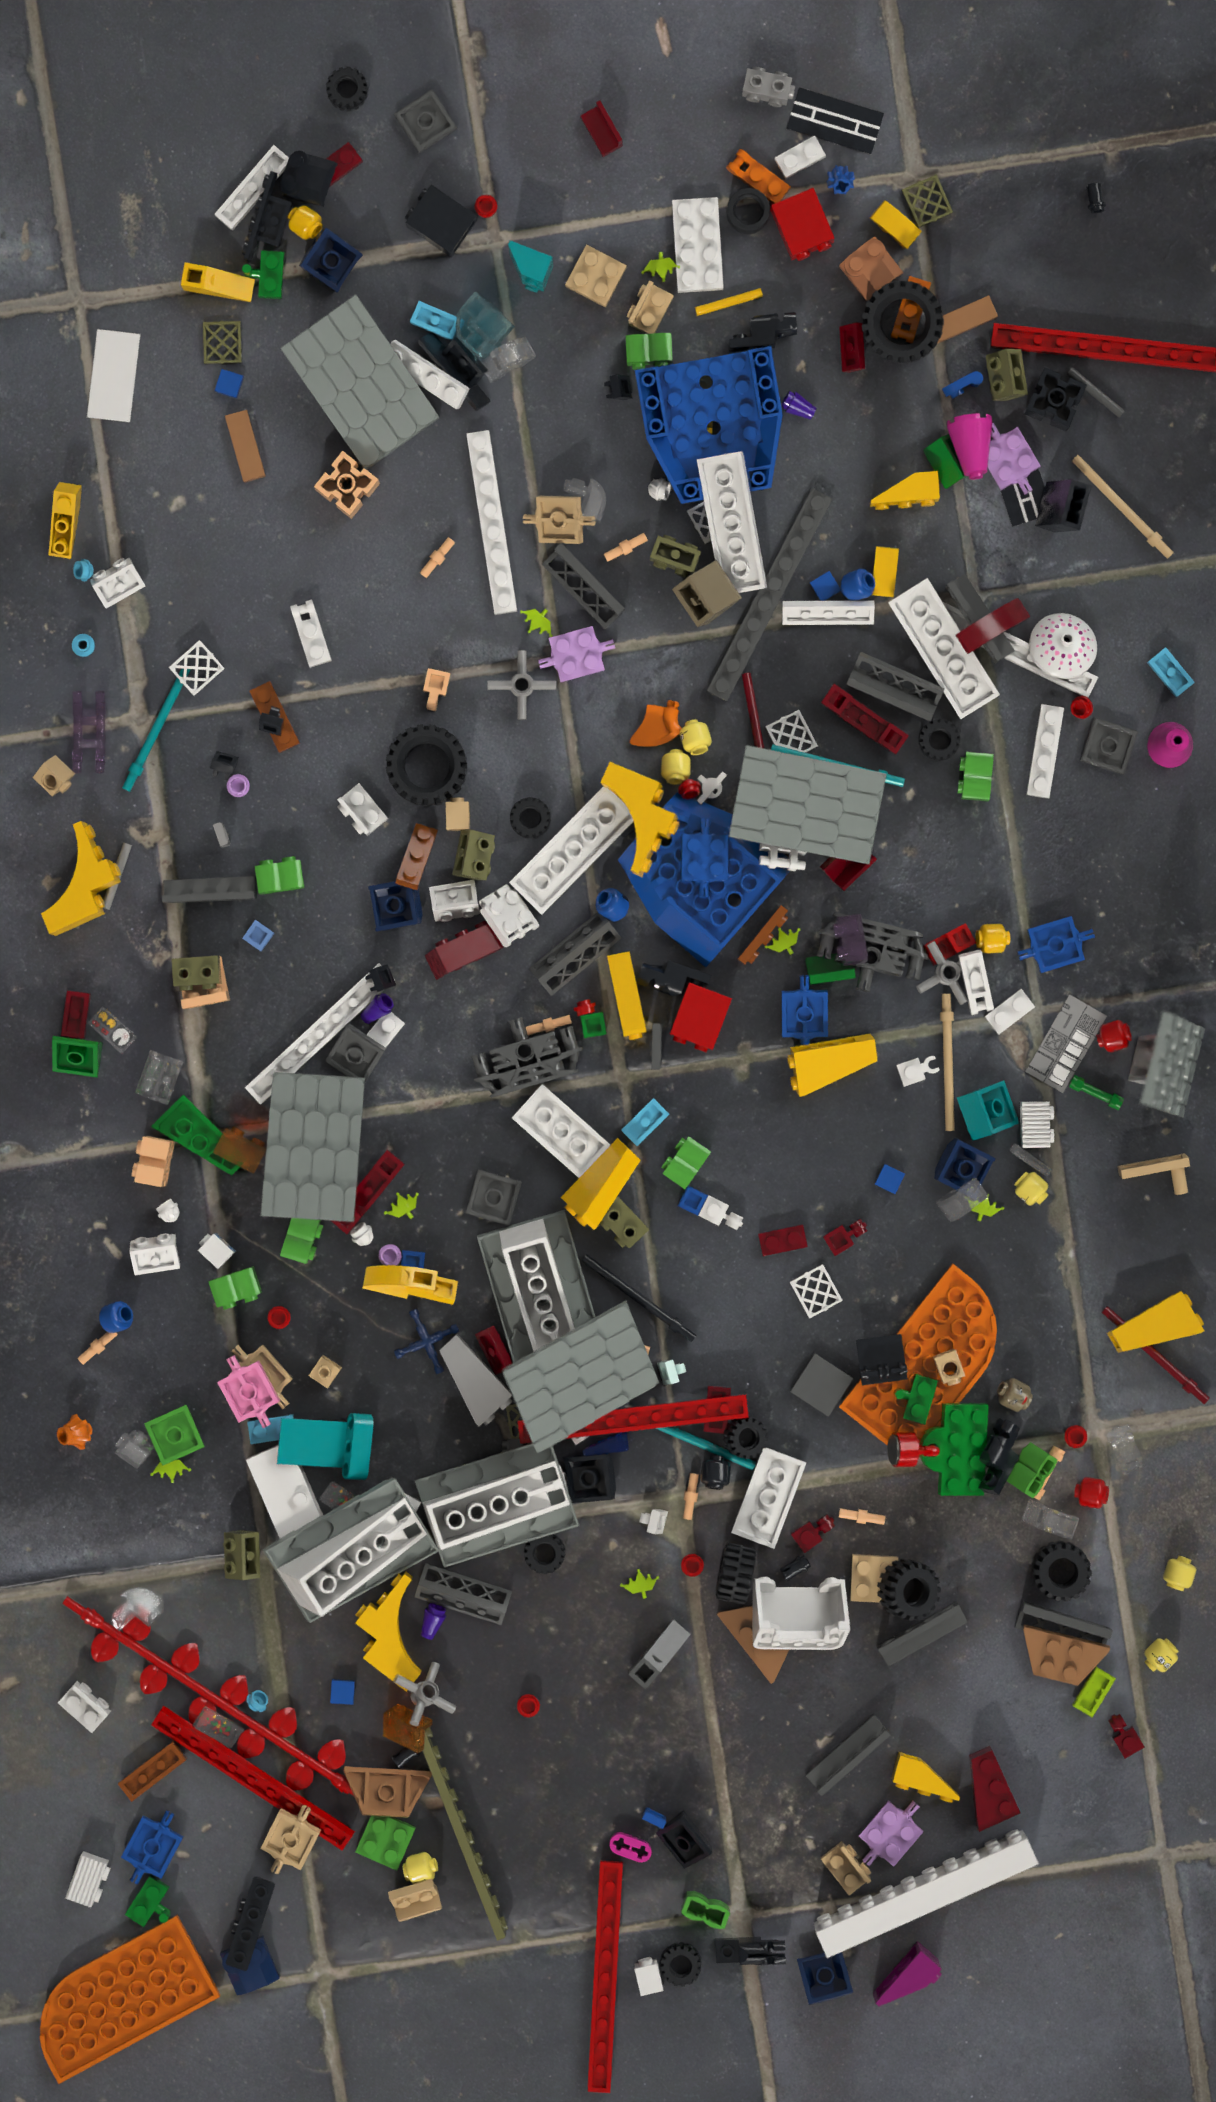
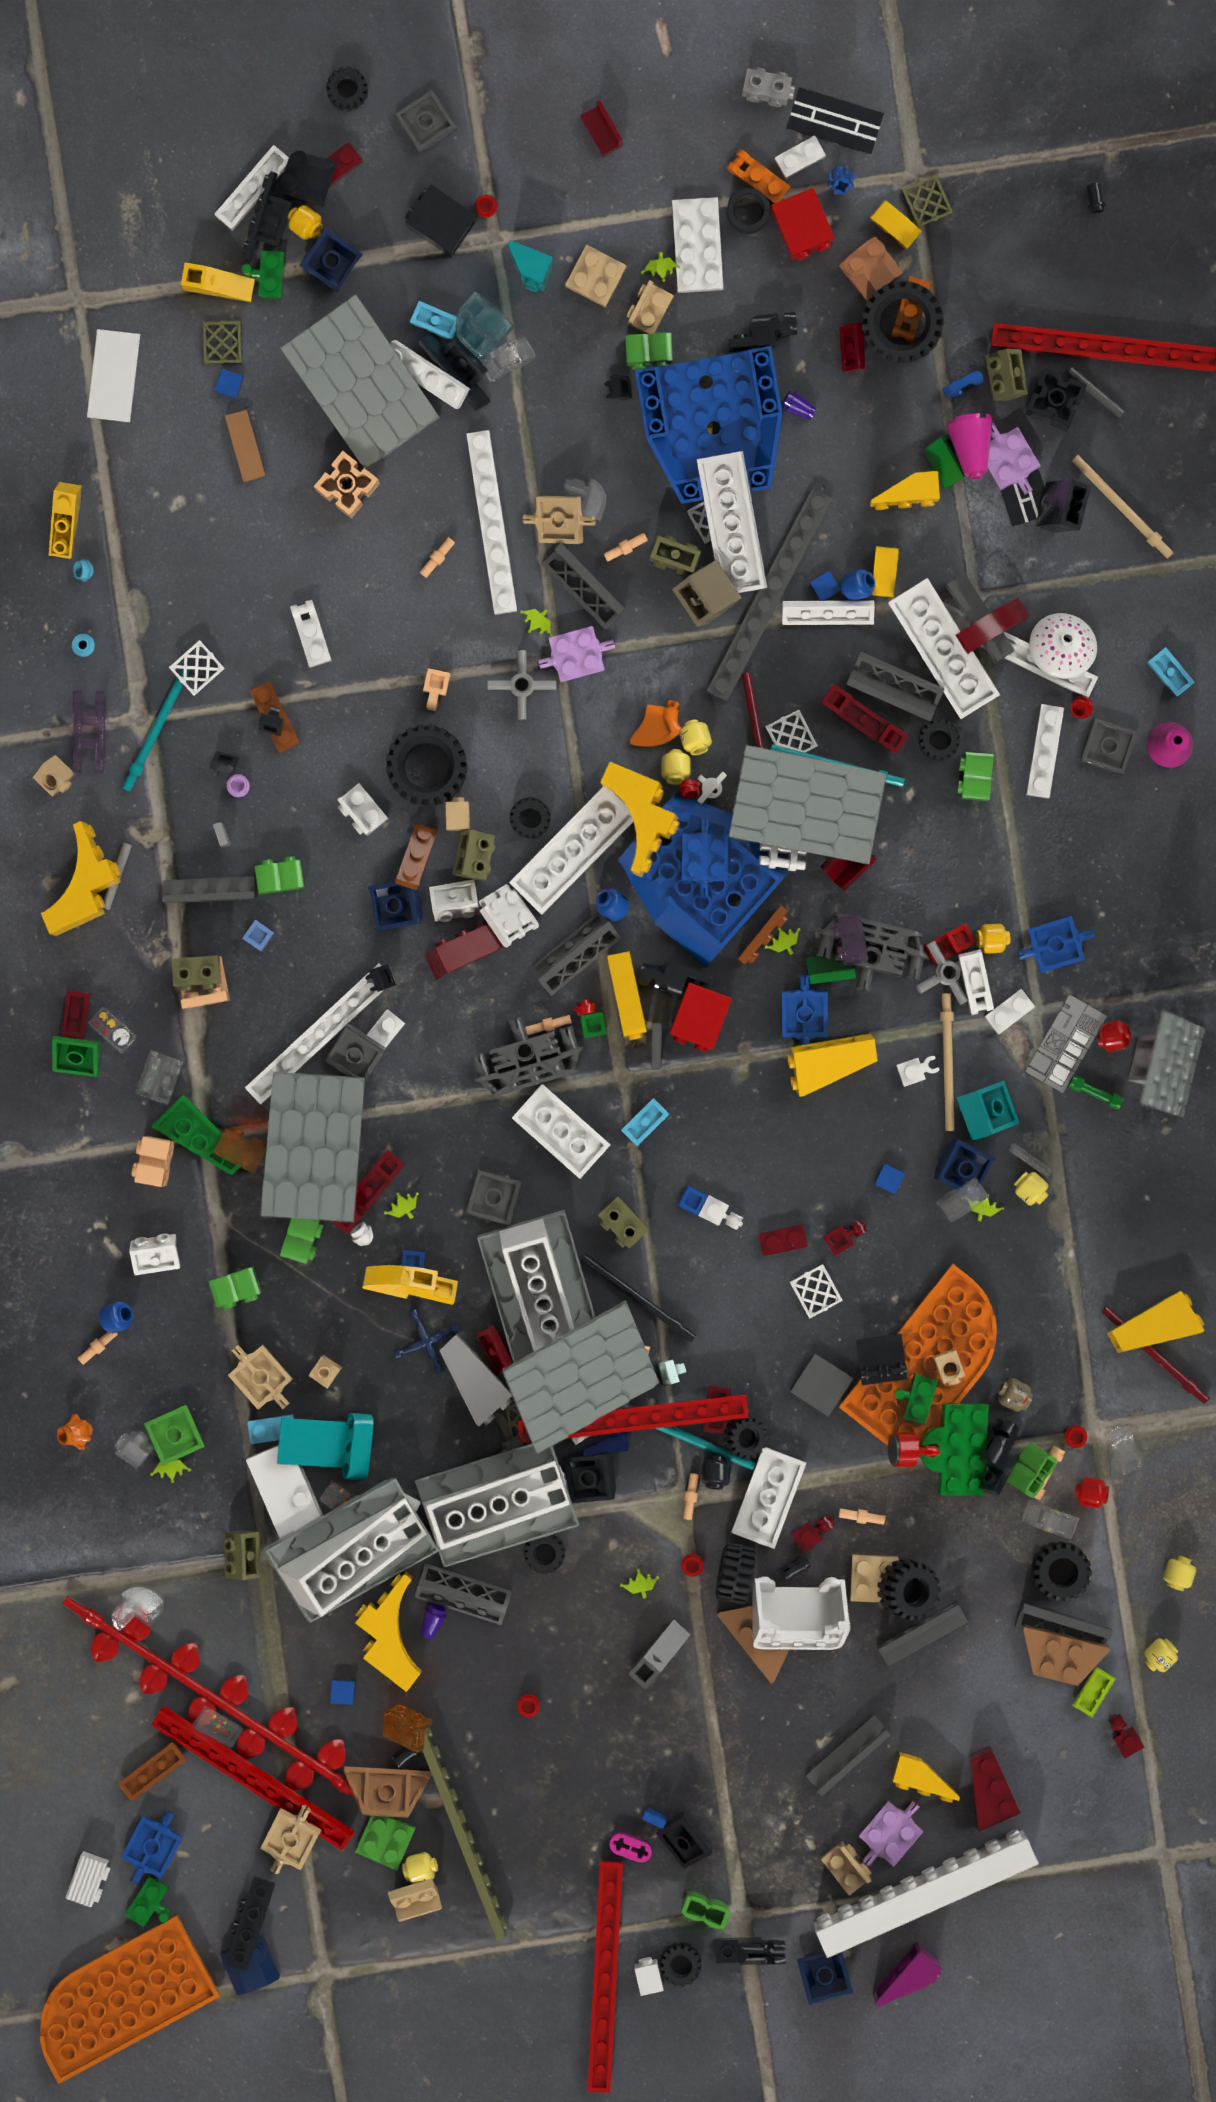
(85, 1706): white bracket -> none
(116, 582): white bracket -> none
(168, 1211): white plate -> none
(216, 1250): white brick -> none
(248, 1391): bright pink plate -> none
(257, 1701): medium azure plate -> none
(279, 1317): red plate -> none
(377, 1008): dark purple cone -> none
(390, 1255): lavender plate -> none
(419, 1698): light grey bar -> none
(600, 1184): yellow slope -> none
(655, 1520): white tile -> none
(659, 489): white plate -> none
(686, 1162): bright green brick -> none
(727, 302): yellow bar -> none
(967, 318): medium nougat tile -> none
(1035, 1124): white brick -> none
(1174, 1163): tan piece -> none

